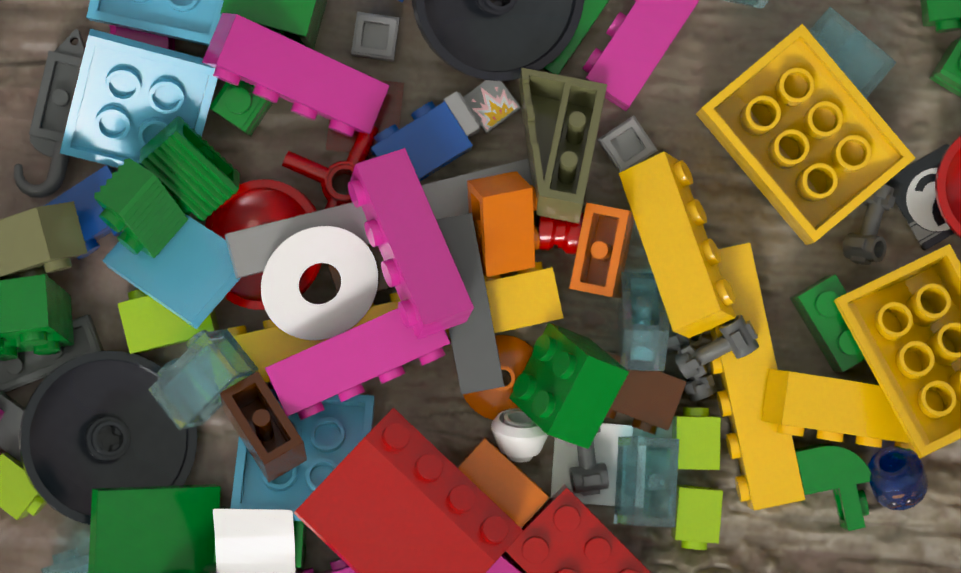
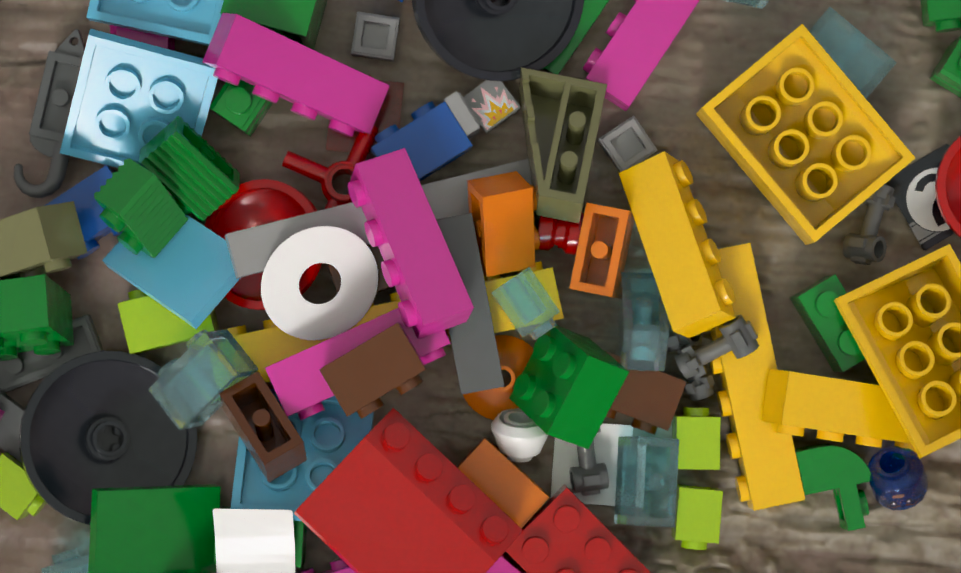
(374, 370): none -> reddish brown brick
(526, 305): none -> clear light blue brick

